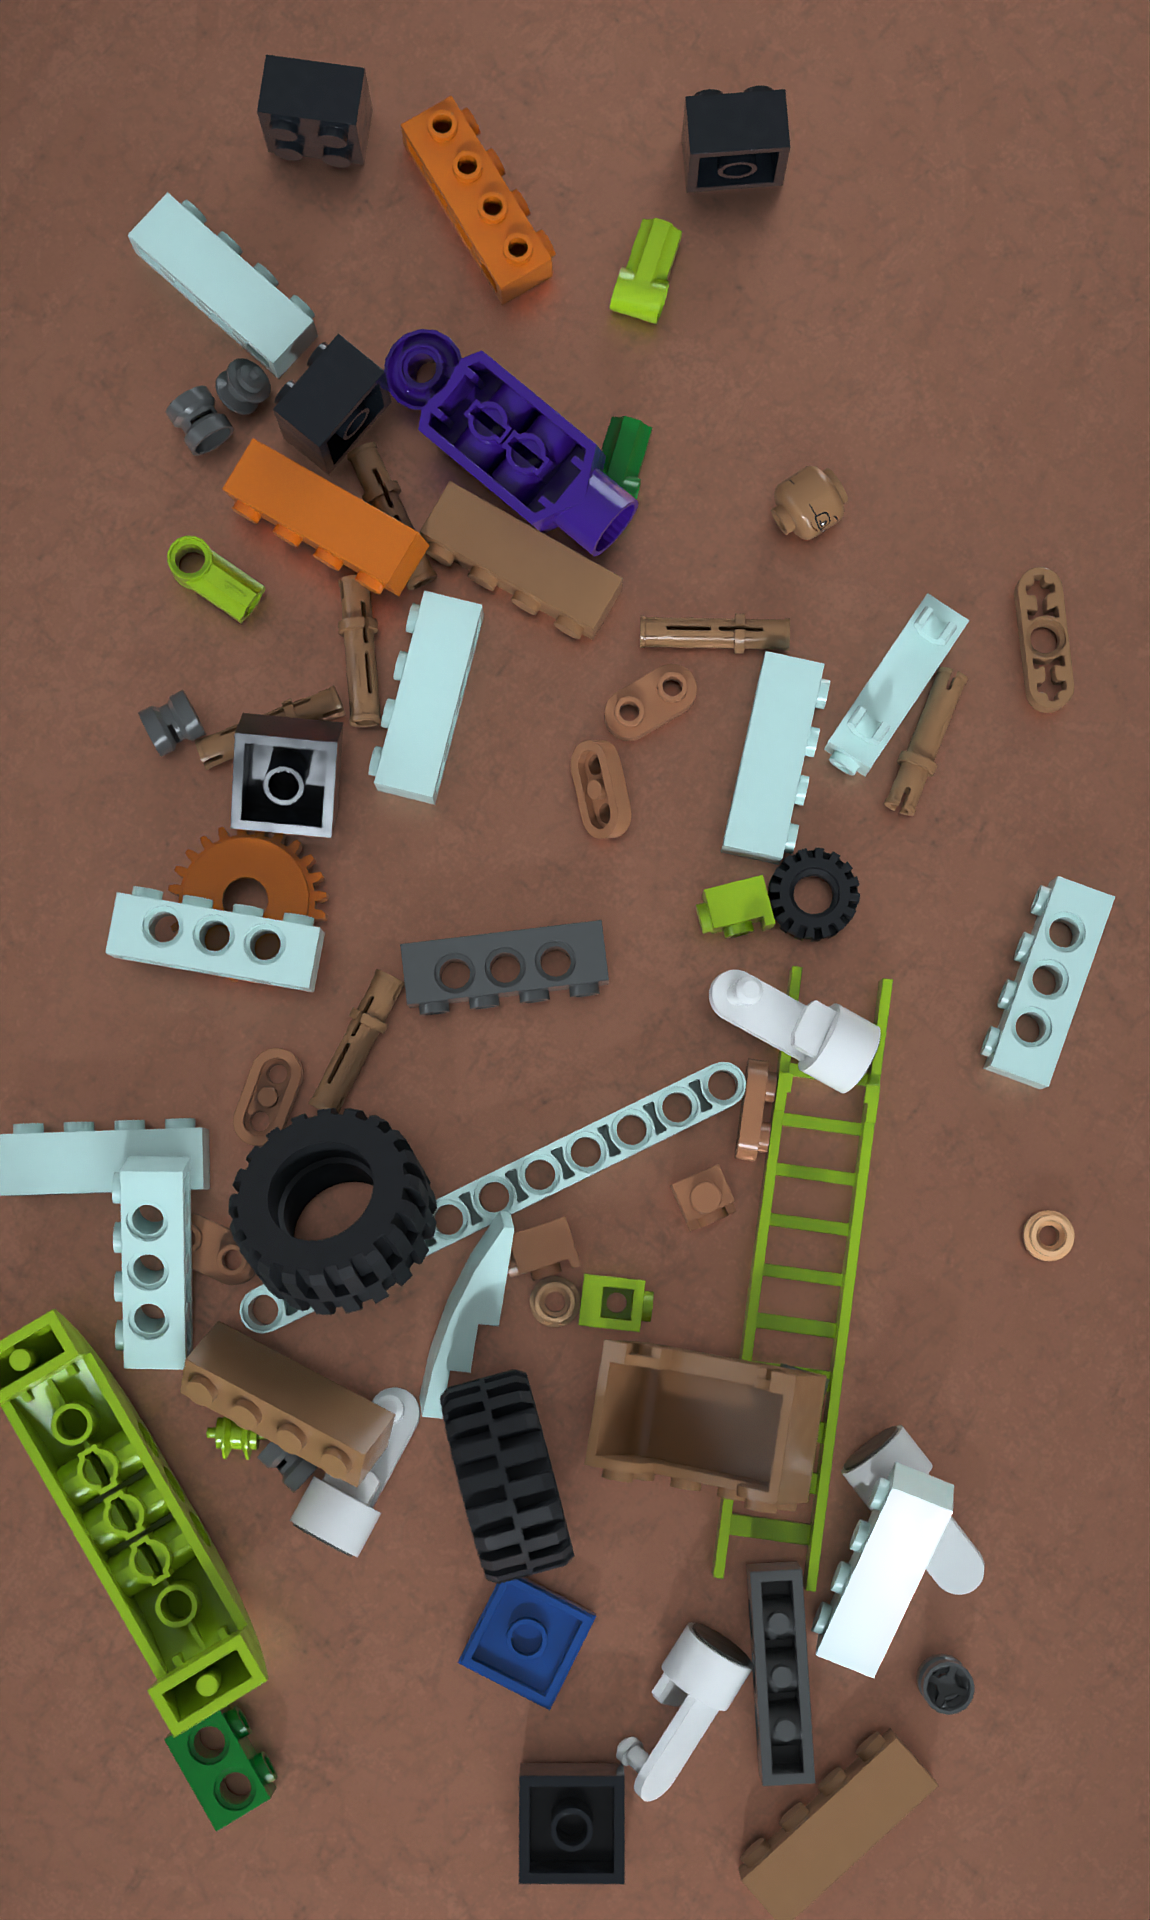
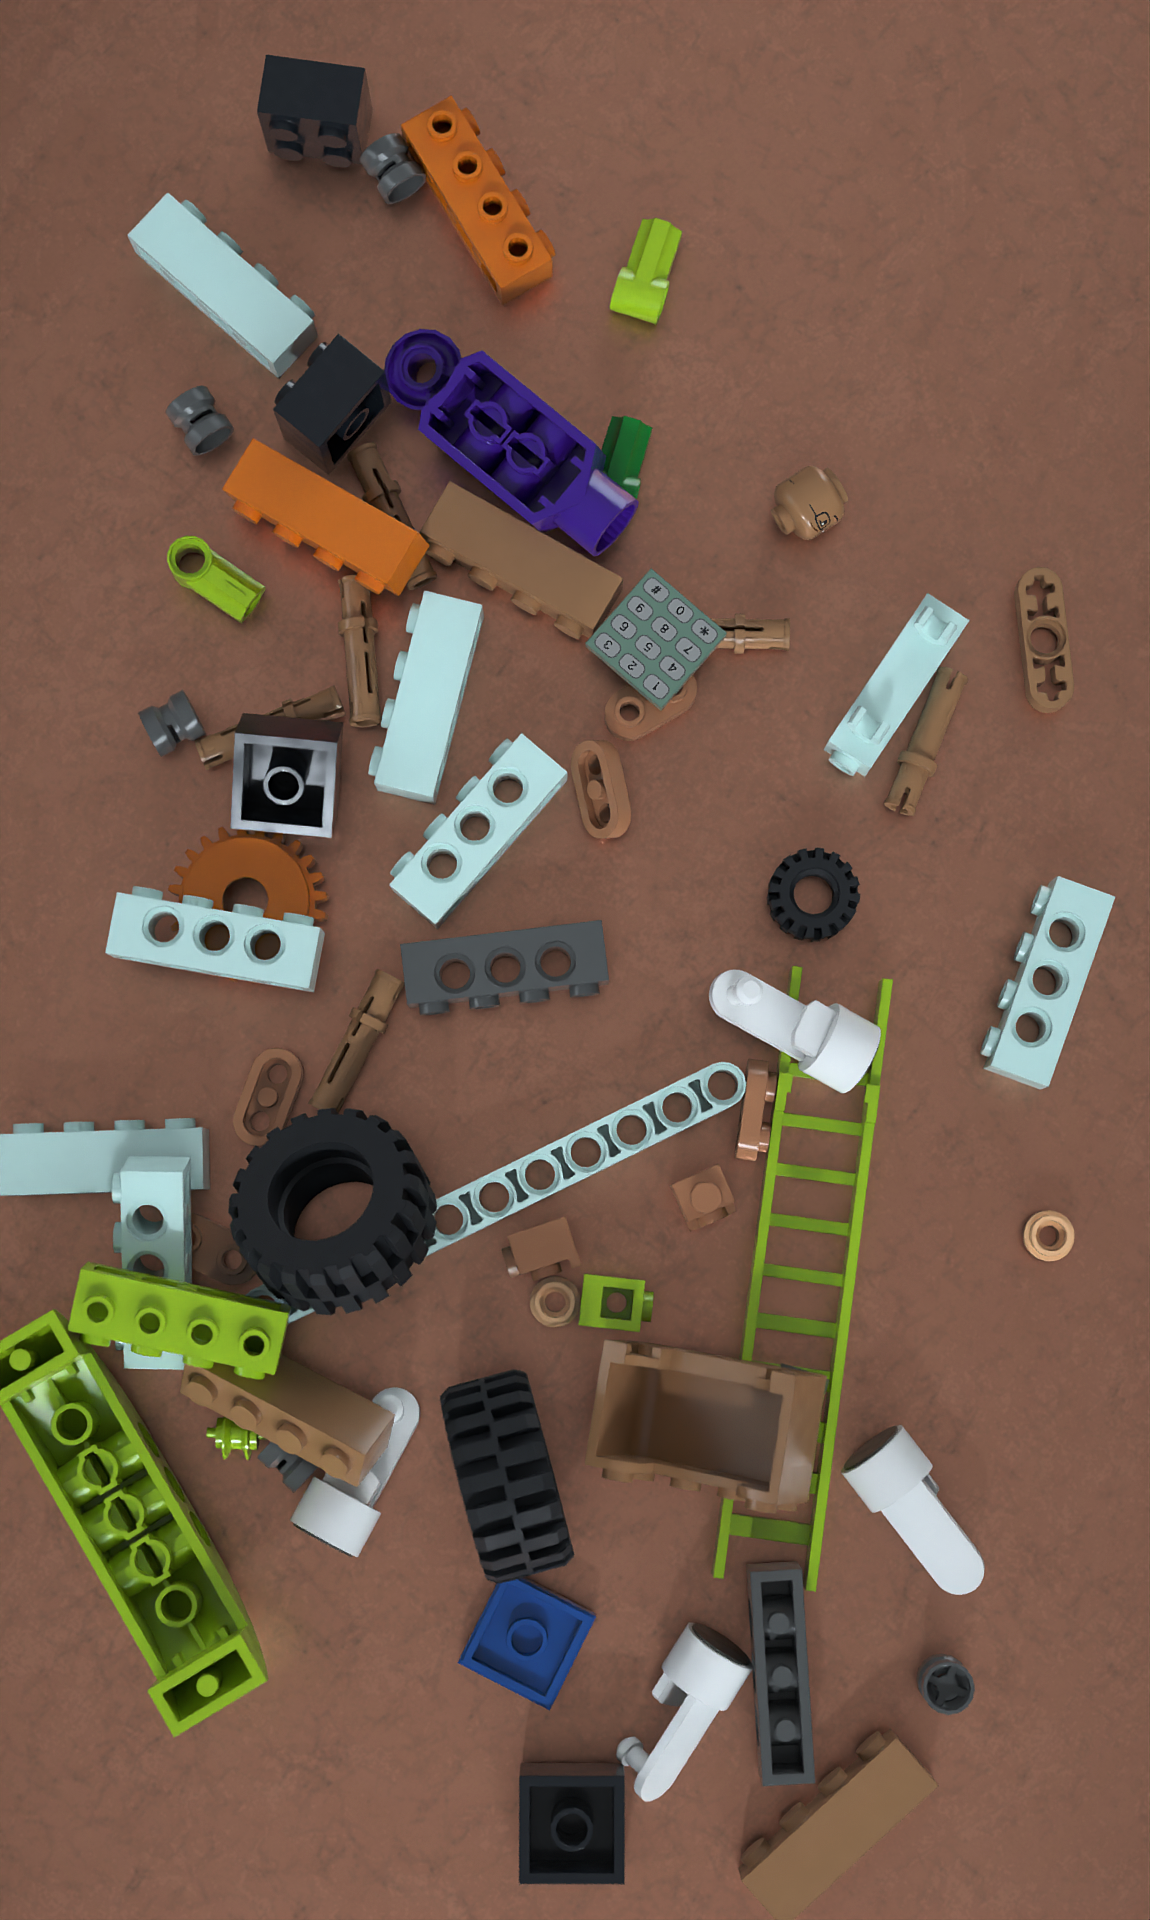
(179, 1319): none -> lime brick
(208, 1768): green brick -> none
(242, 386): dark grey wheel -> none
(392, 167): none -> dark grey wheel
(473, 1301): light aqua slope -> none
(515, 761): none -> light aqua brick
(656, 639): none -> tile
(735, 139): black brick -> none
(736, 908): lime brick -> none
(773, 758): light aqua brick -> none
(884, 1568): light aqua brick -> none

